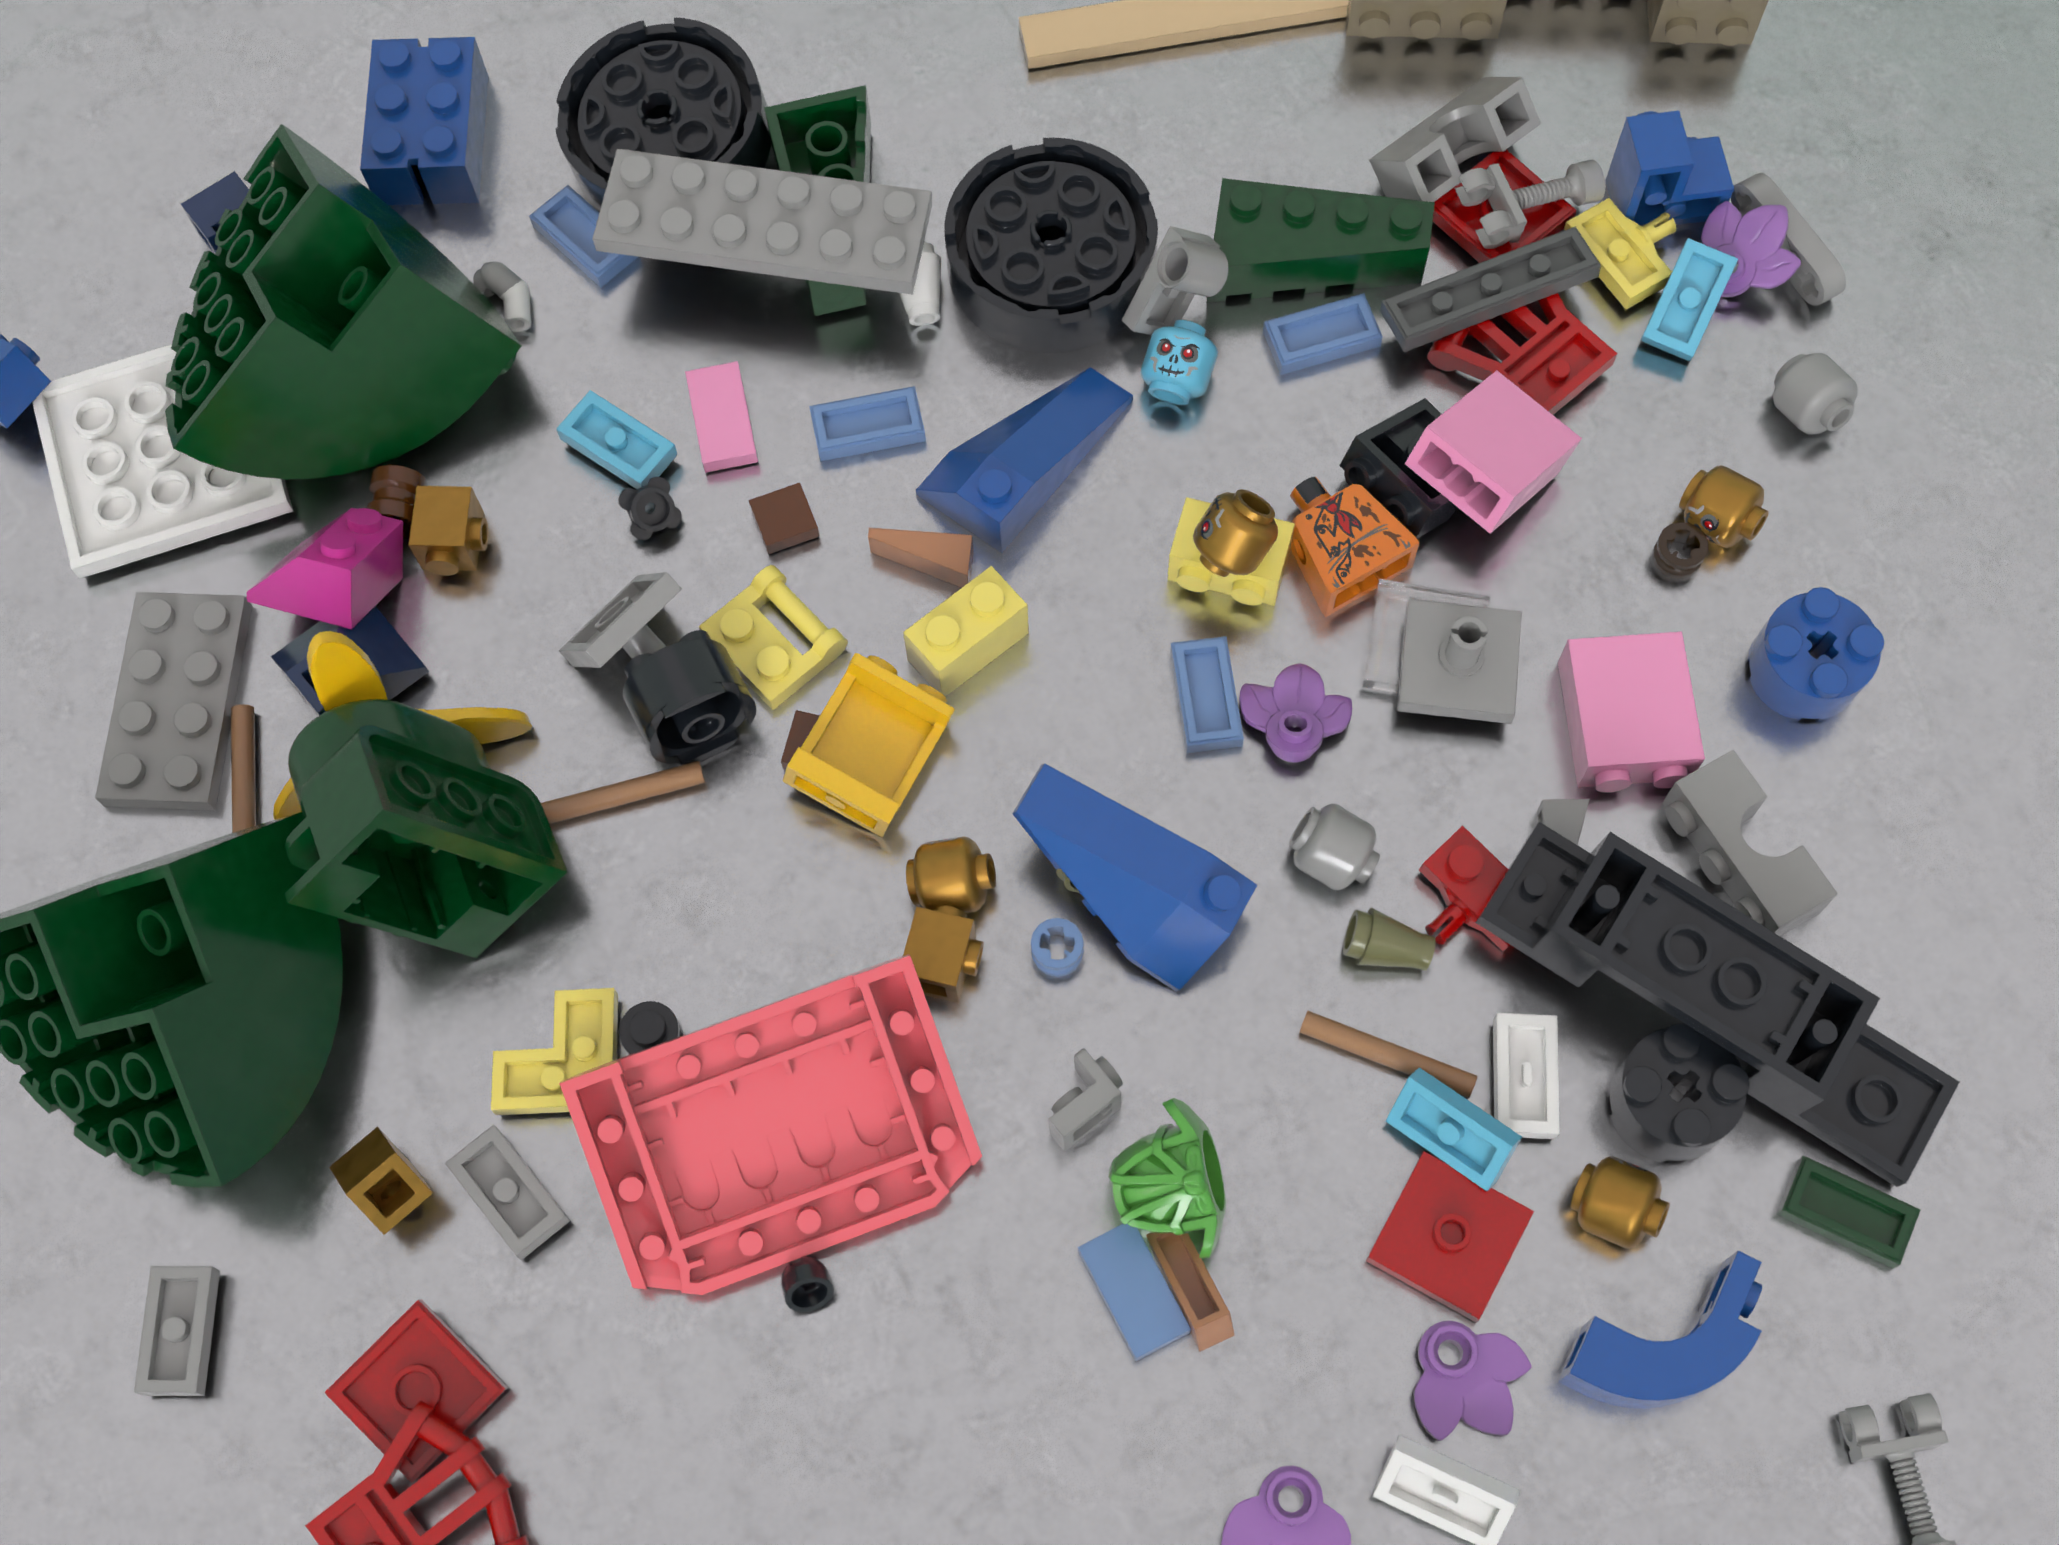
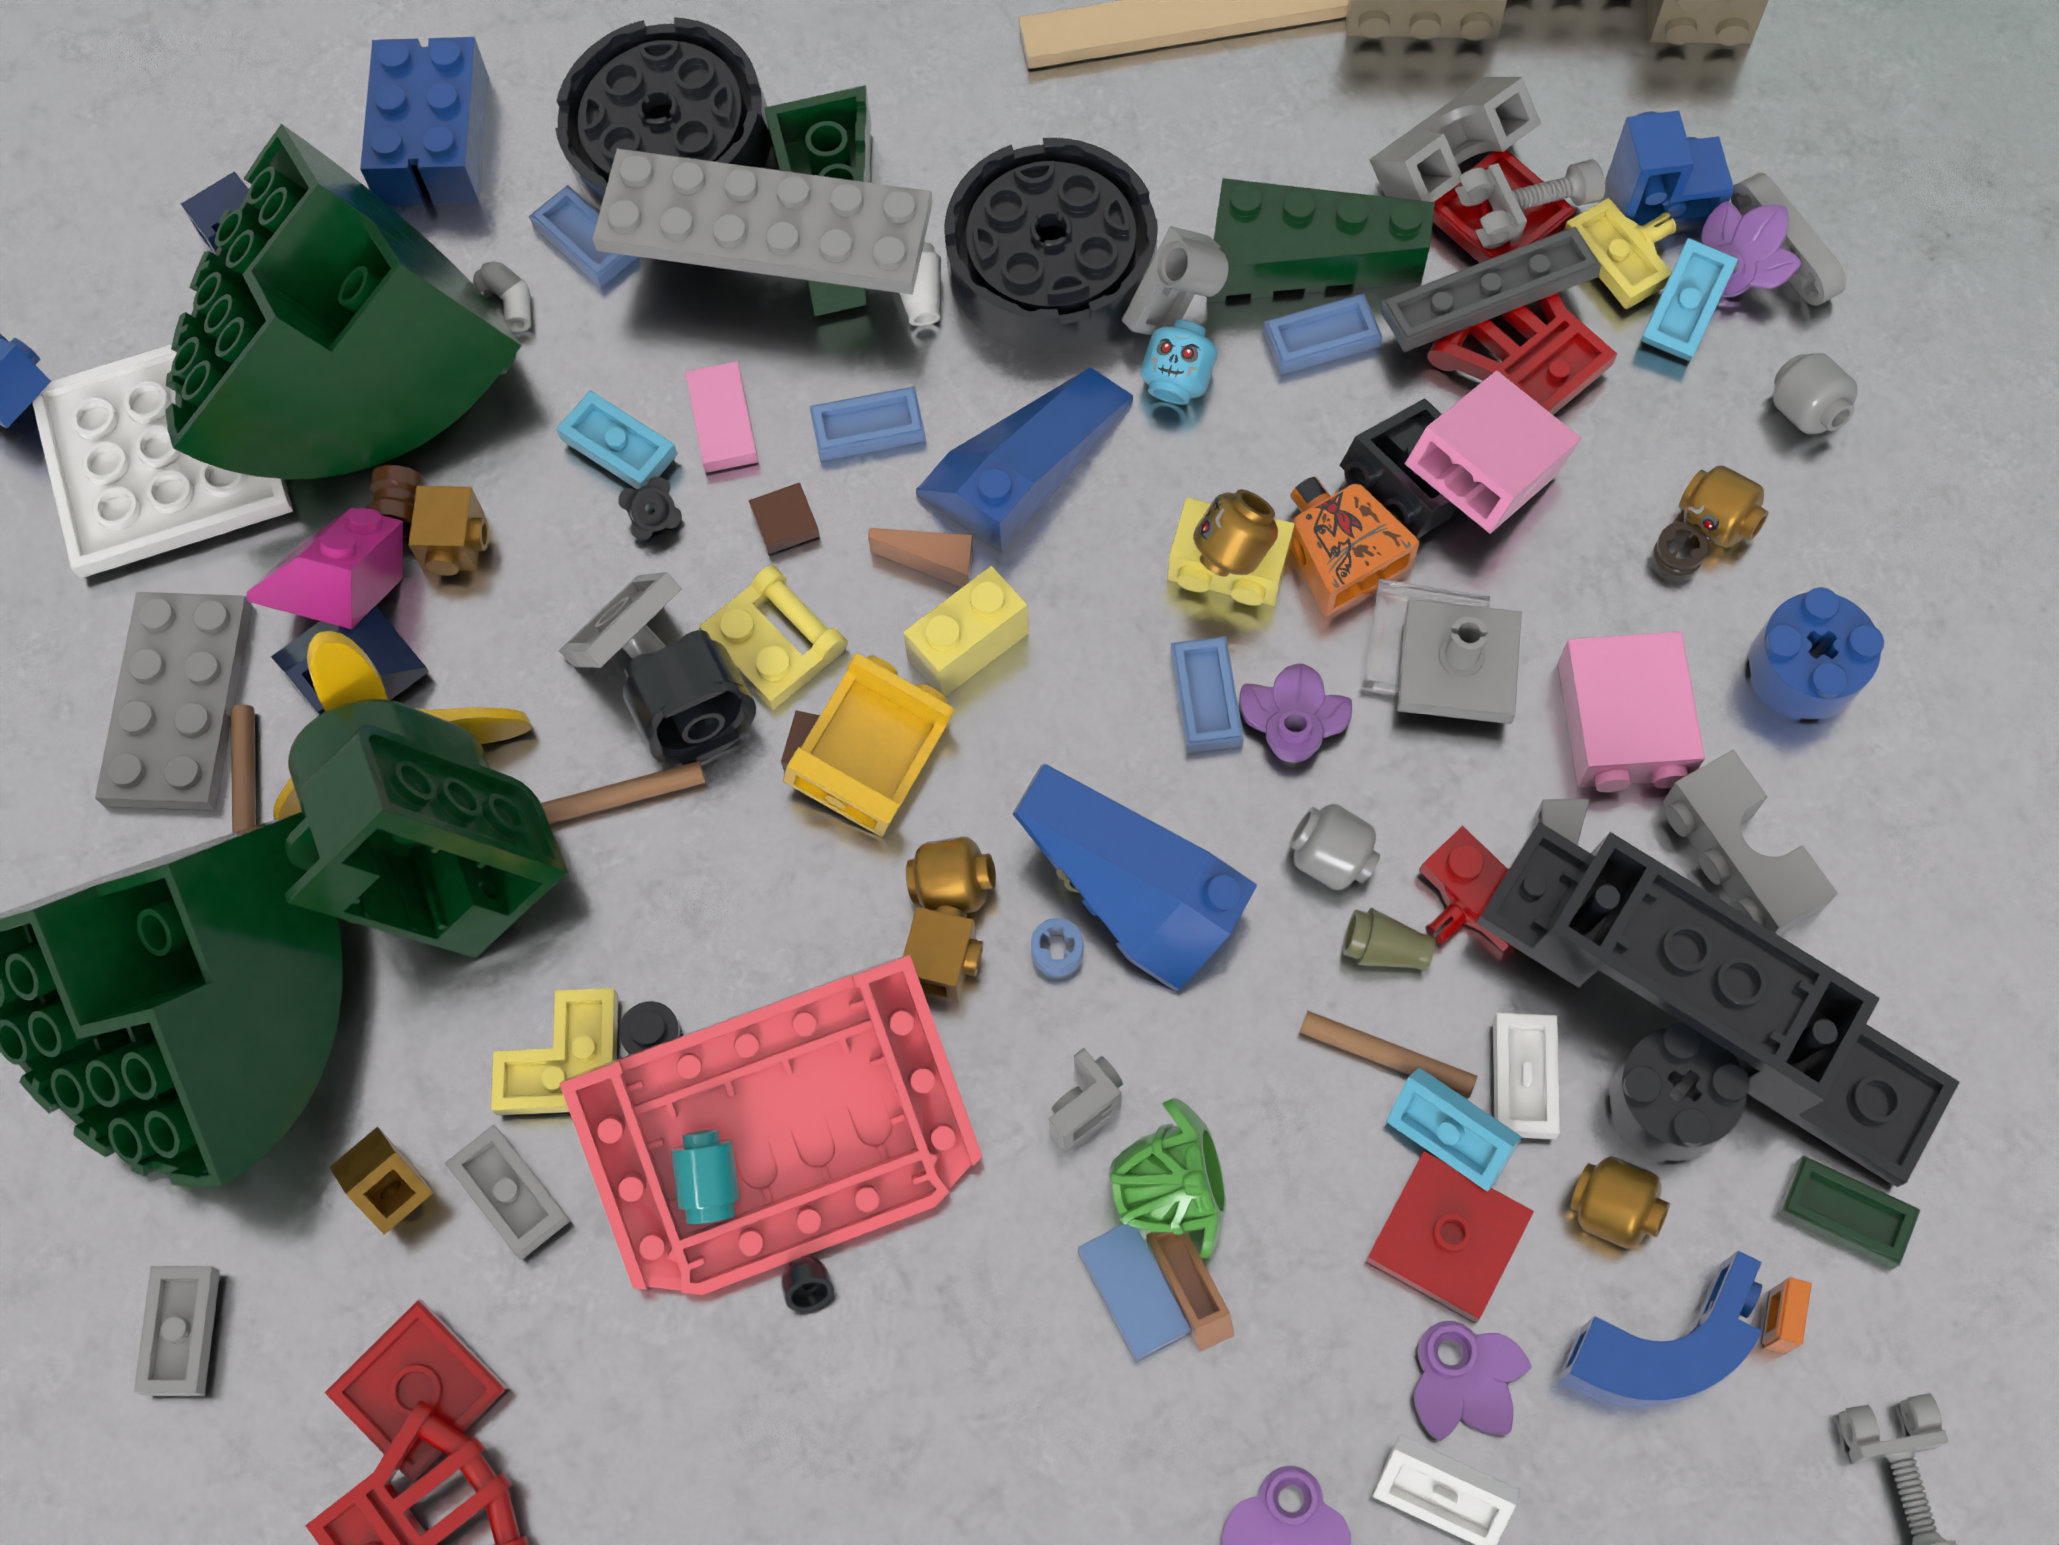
(705, 1177): none -> teal brick
(1786, 1315): none -> orange tile

